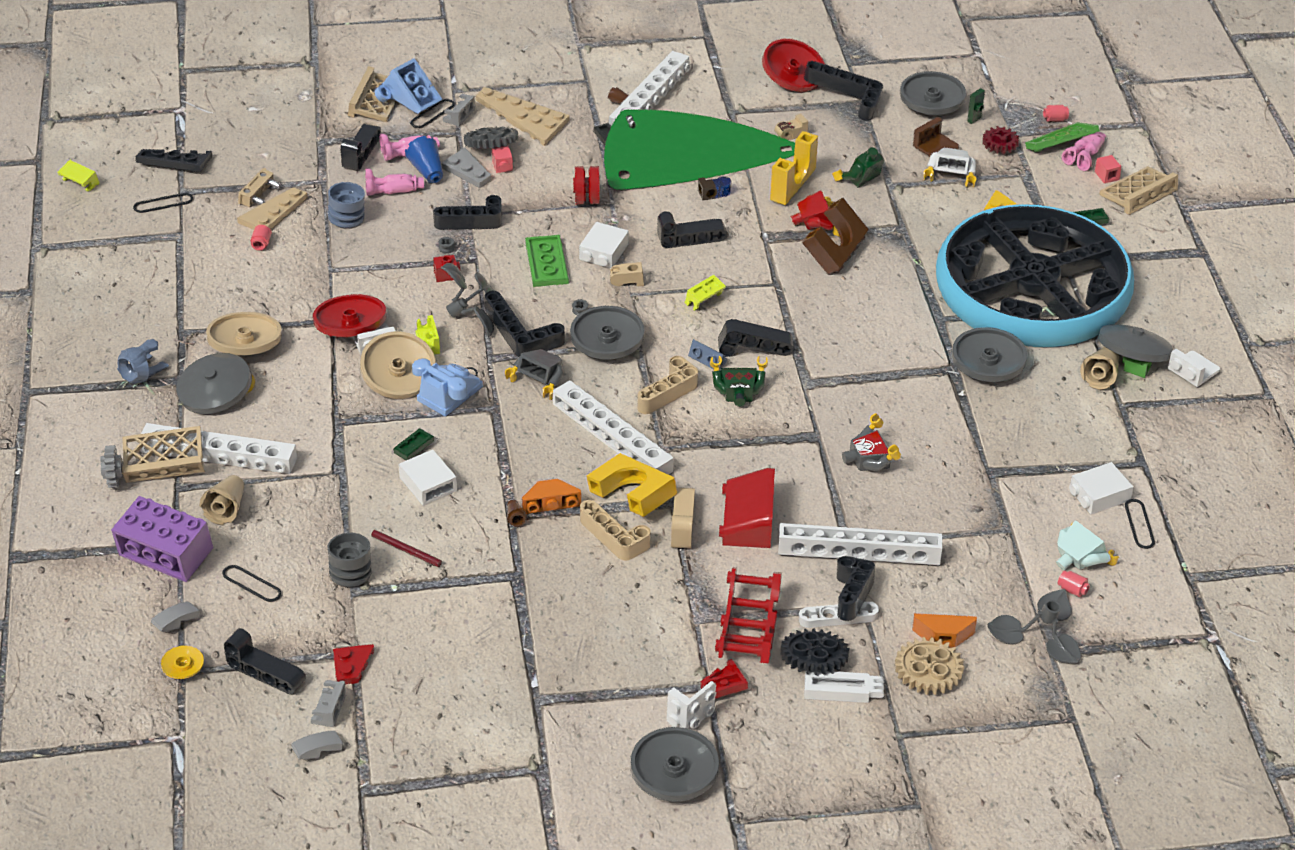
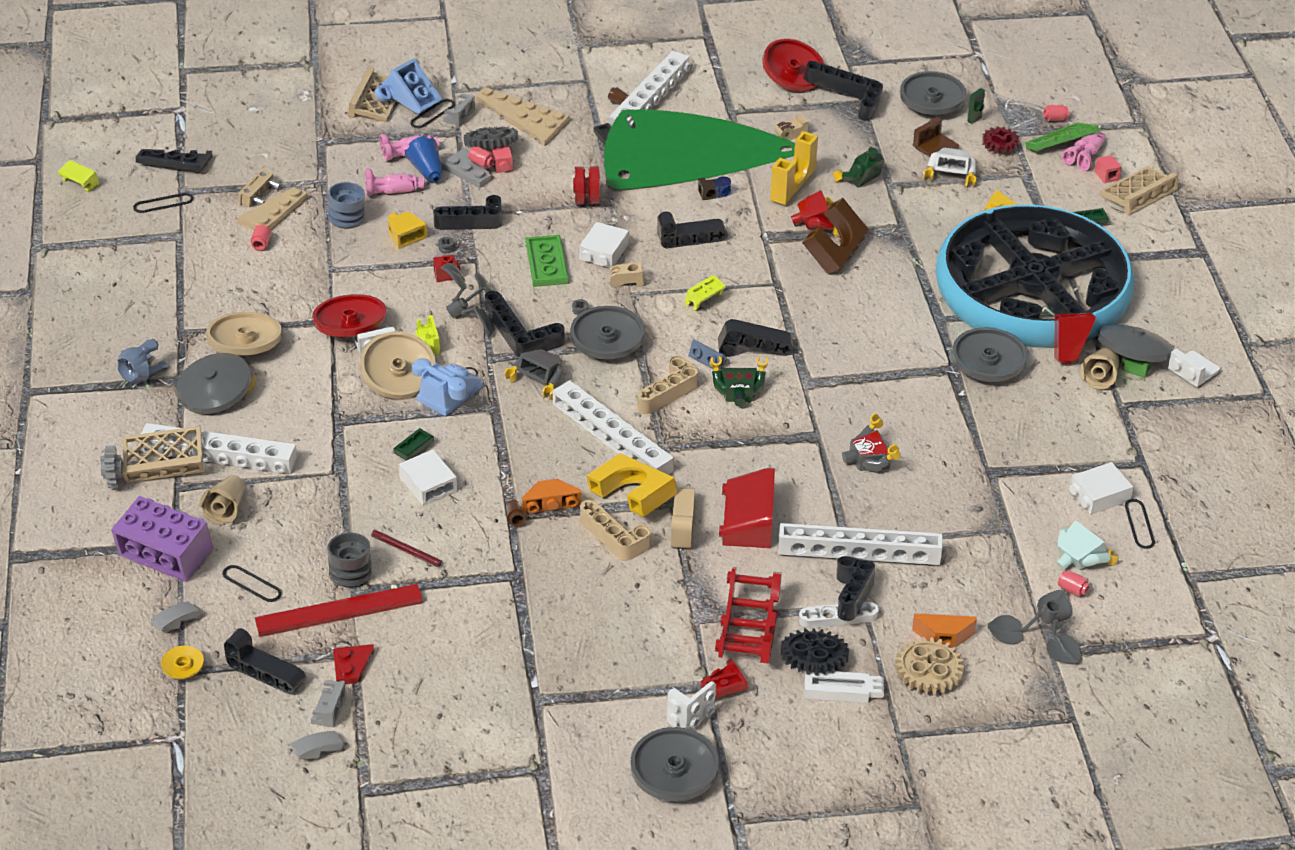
(338, 610): none -> red tile
(356, 151): black beam -> none
(406, 229): none -> yellow torso
(481, 157): none -> coral brick
(1071, 335): none -> red slope

